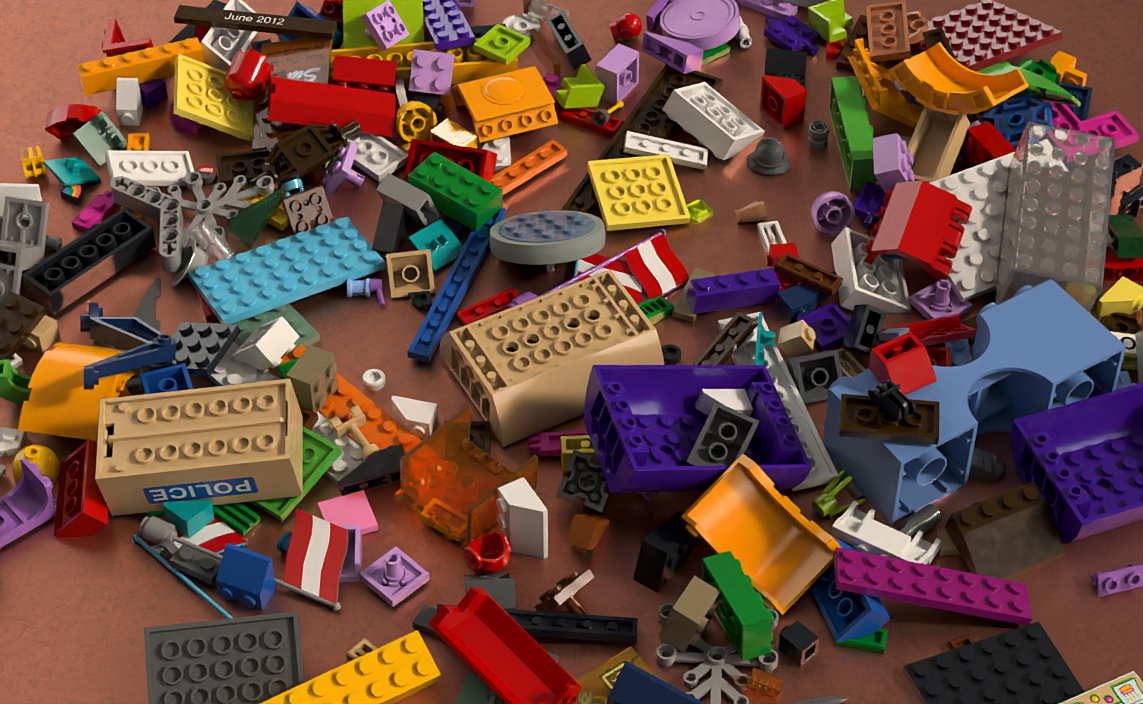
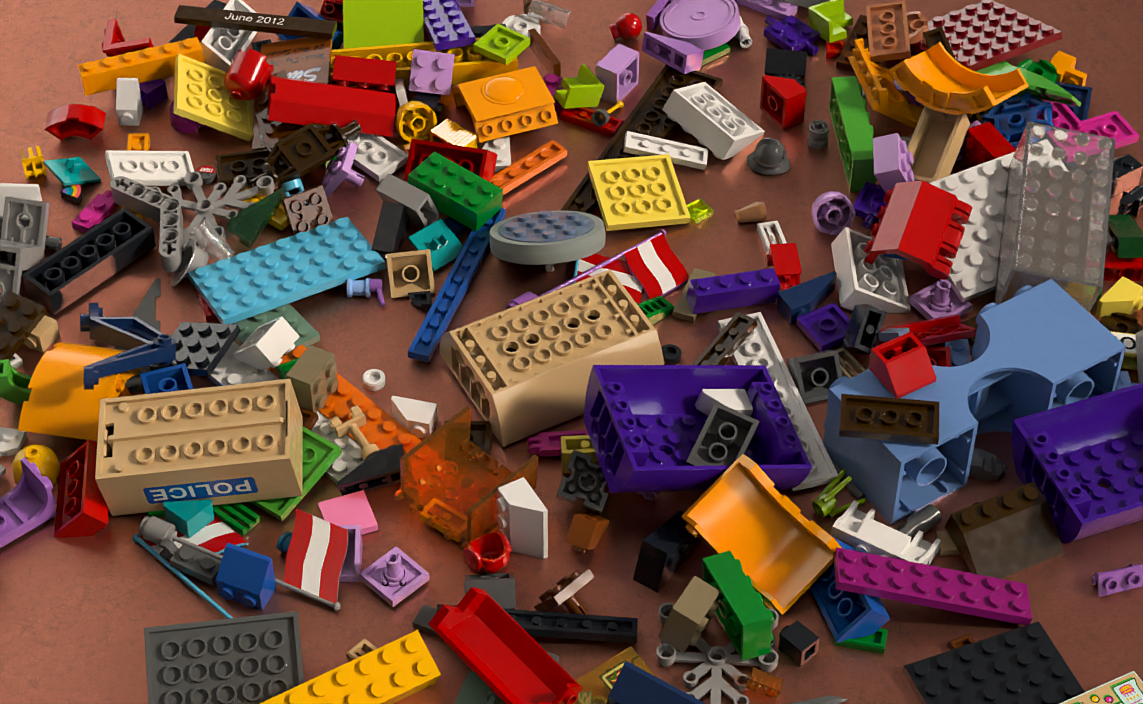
(99, 136): sand green hinge -> none
(384, 25): lavender plate -> none
(485, 308): red tile -> none
(568, 40): black brick -> none
(764, 339): teal piece -> none
(796, 338): tan brick -> none
(808, 274): reddish brown tile -> none
(892, 400): black arm -> none

